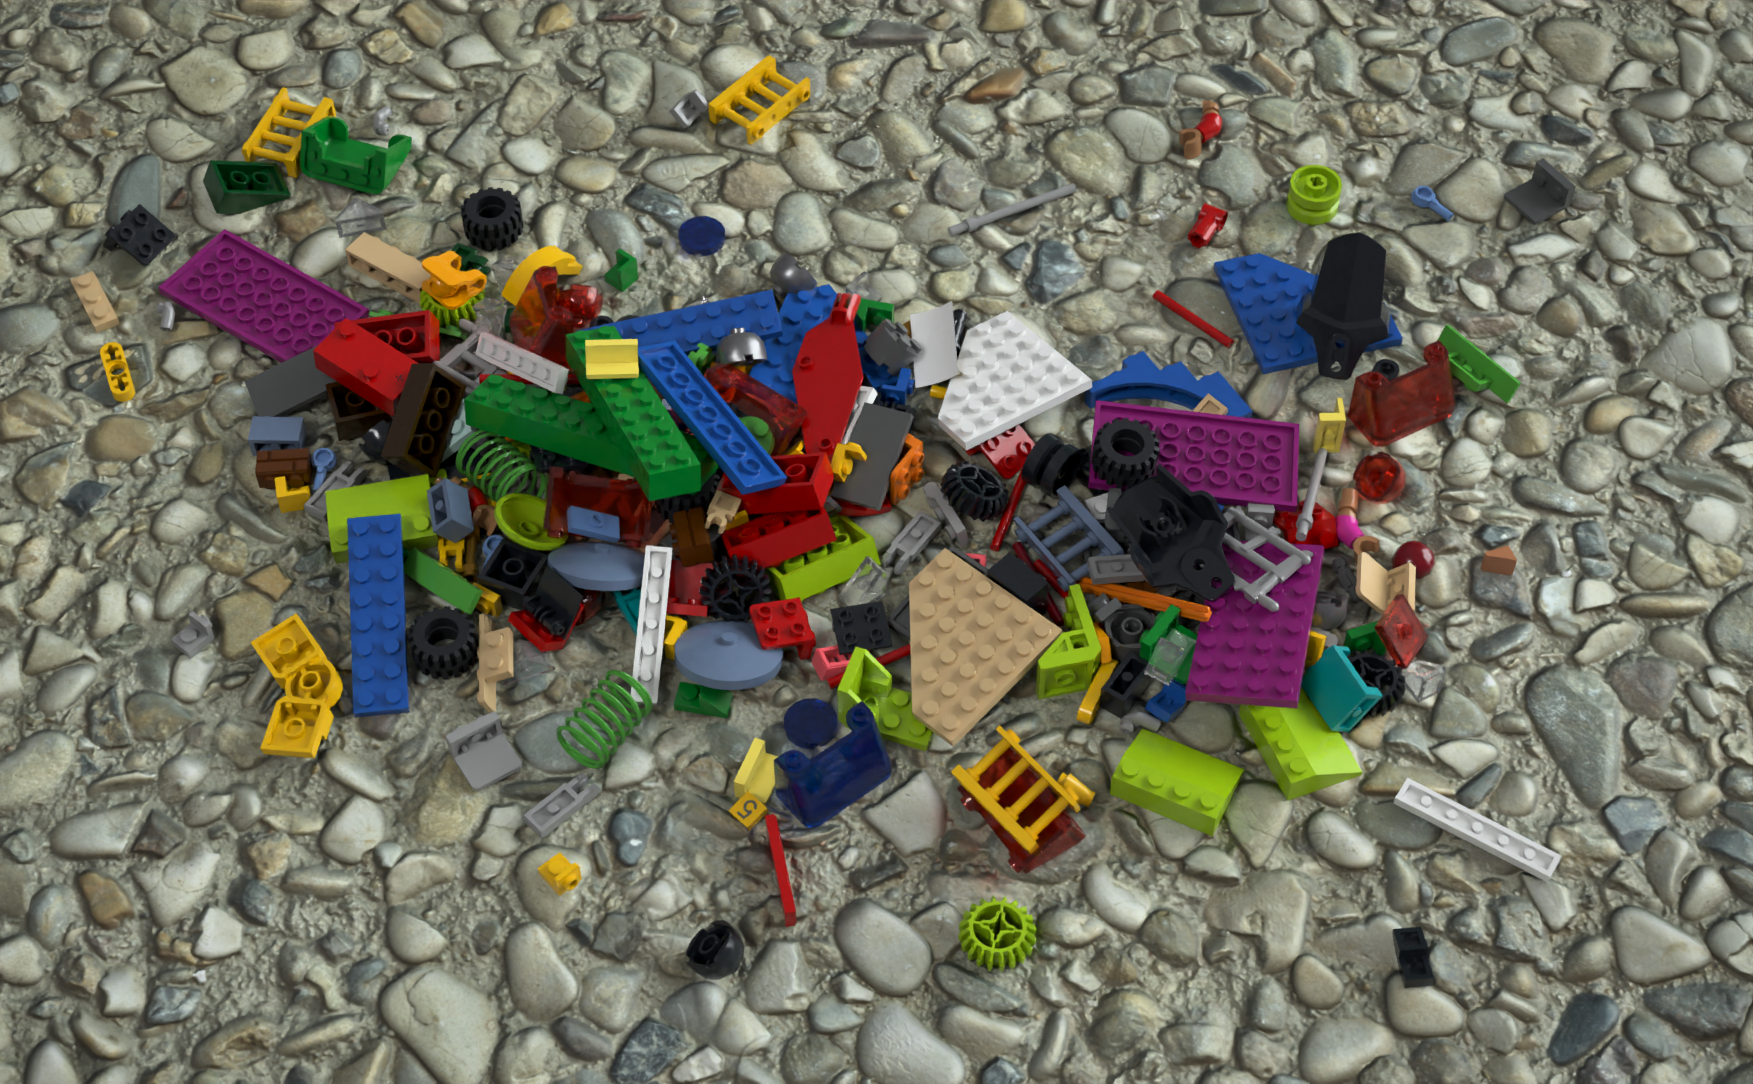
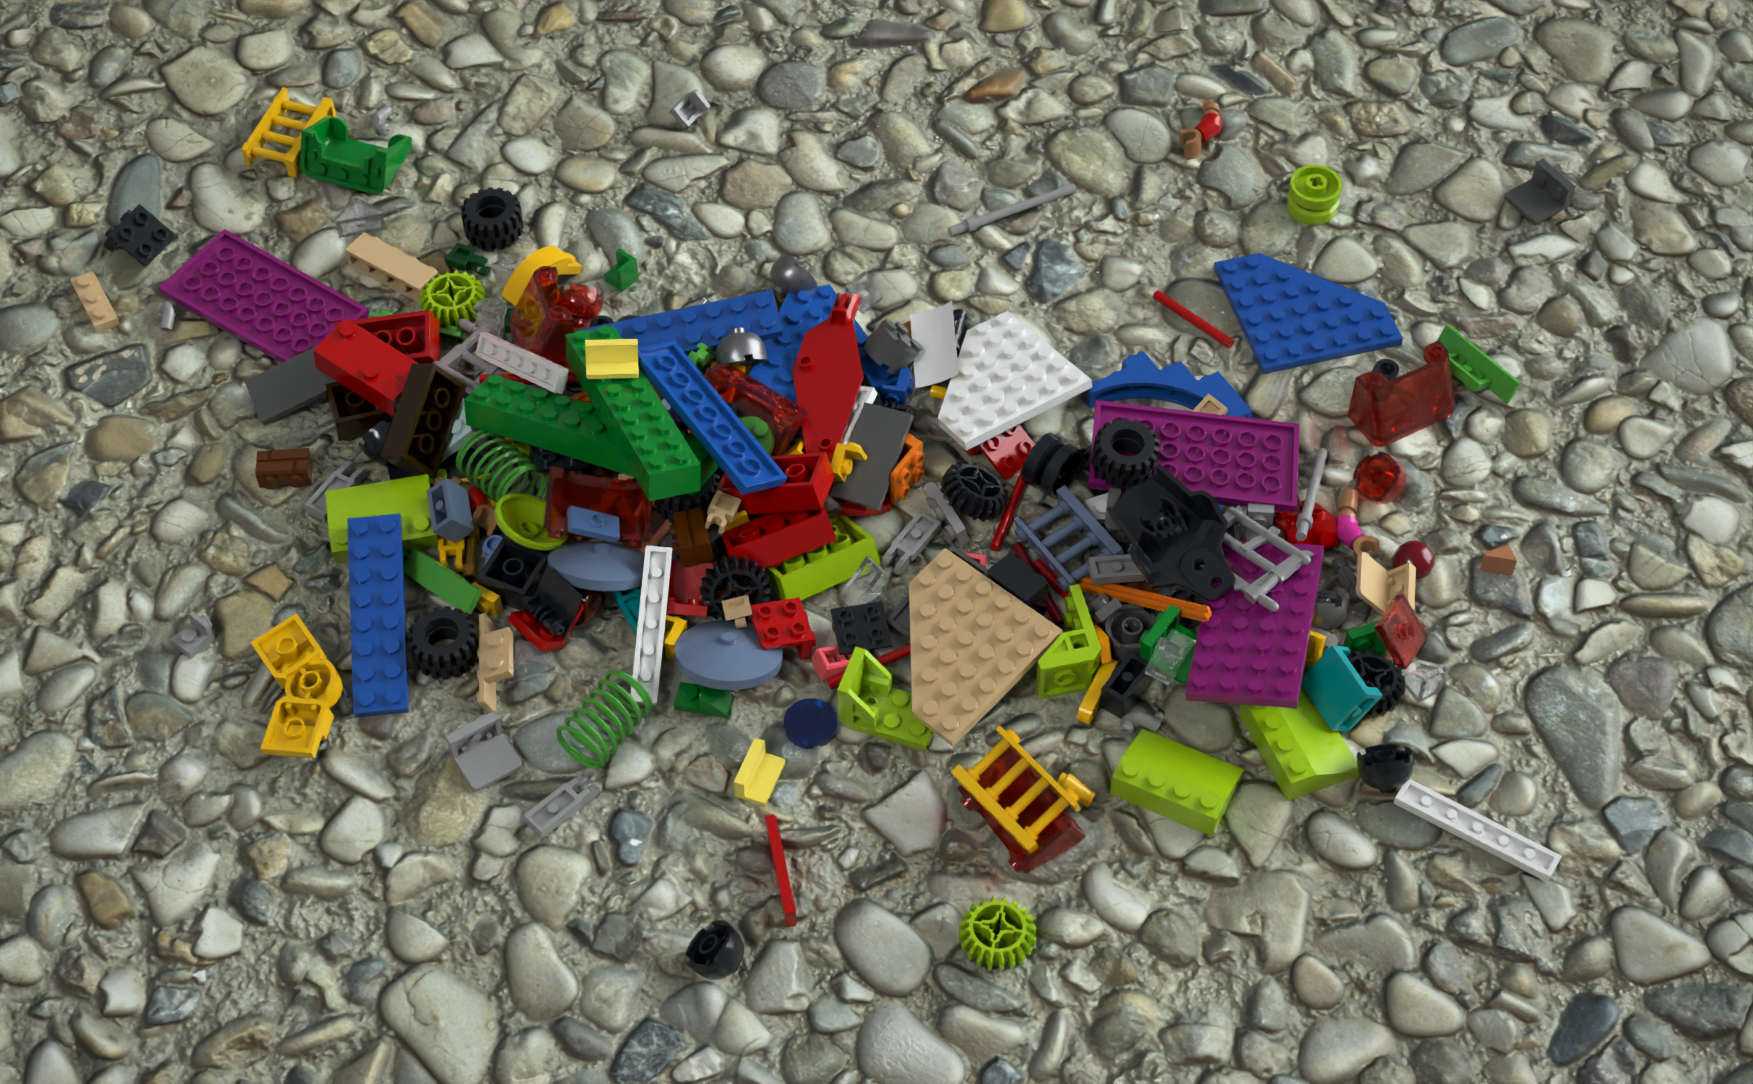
(115, 380): yellow beam -> none
(244, 185): dark green slope -> none
(276, 433): sand blue brick -> none
(290, 499): yellow panel -> none
(322, 461): medium blue plate -> none
(448, 284): light orange piece -> none
(560, 874): yellow bracket -> none
(701, 235): clear blue tile -> none
(737, 609): none -> tan tile
(748, 810): yellow tile -> none
(752, 83): yellow fence -> none
(838, 775): clear blue windscreen -> none
(873, 313): green slope -> none
(1168, 702): blue bracket -> none
(1208, 222): red piece -> none
(1330, 429): light yellow panel -> none
(1346, 302): black piece -> none
(1385, 767): none -> black cylinder
(1412, 957): black slope -> none
(1425, 197): medium blue plate -> none

